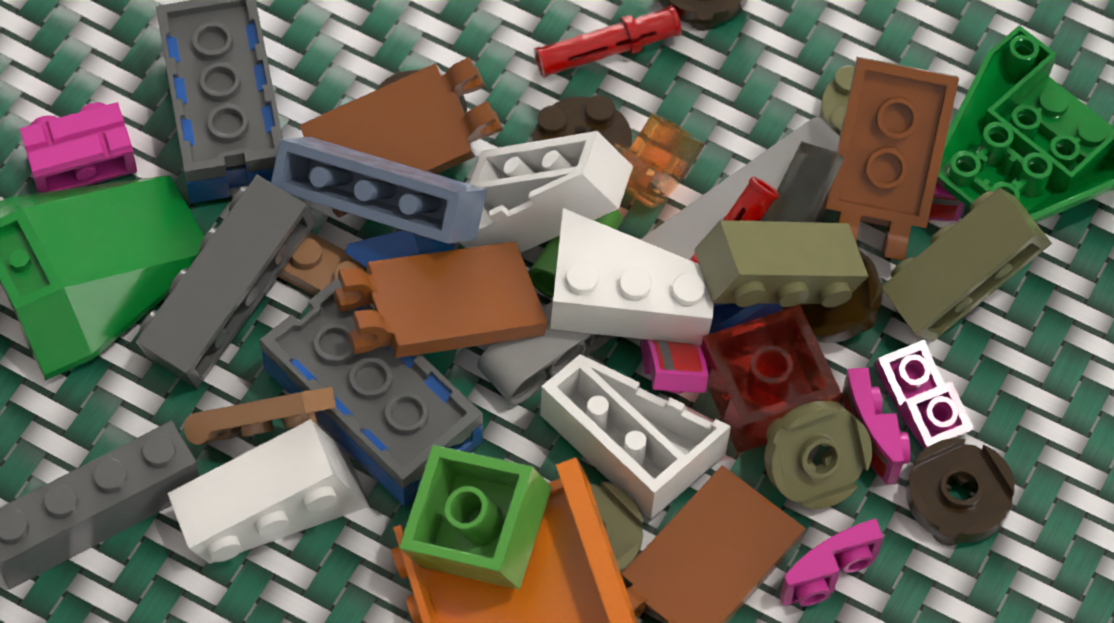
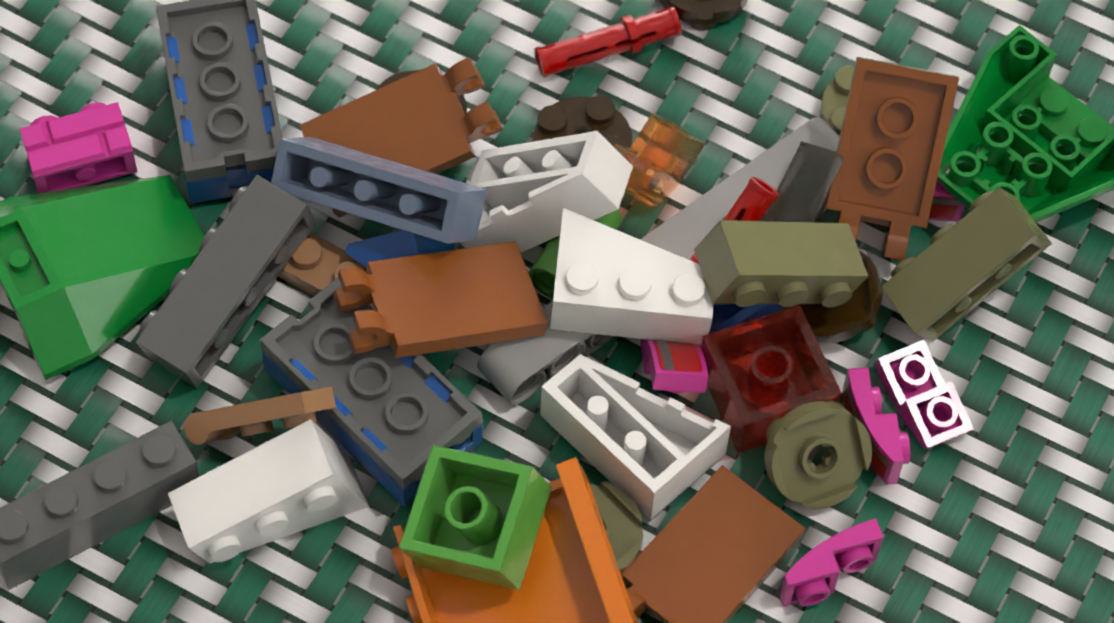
(952, 518): dark brown plate -> none

